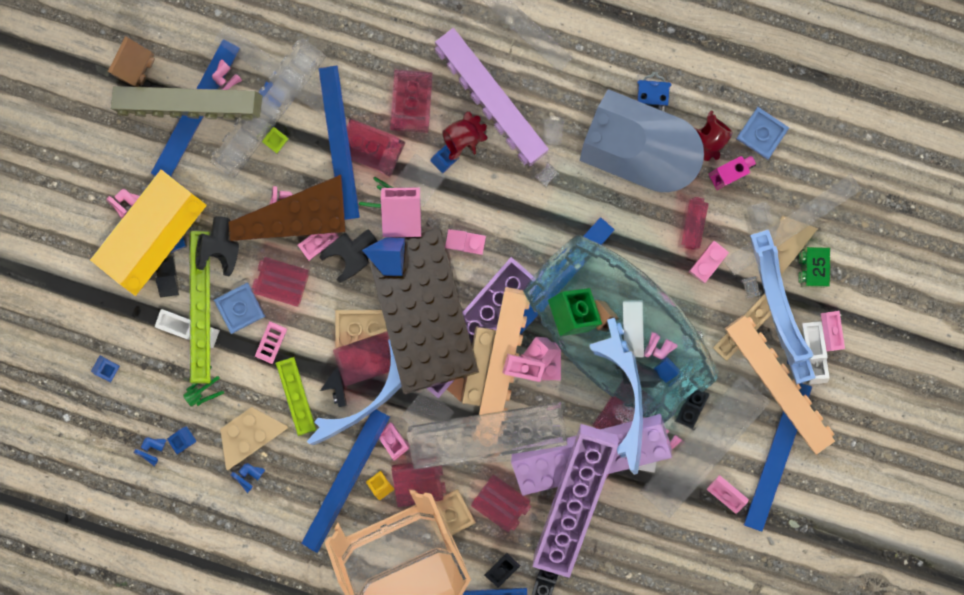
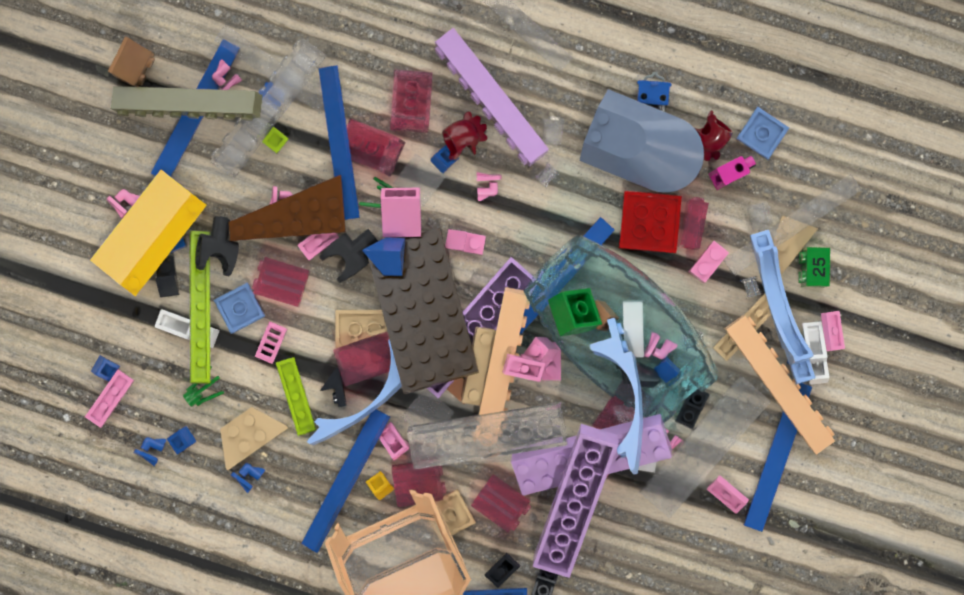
(109, 398): none -> bright pink plate
(493, 186): none -> bright pink piece
(650, 222): none -> red plate

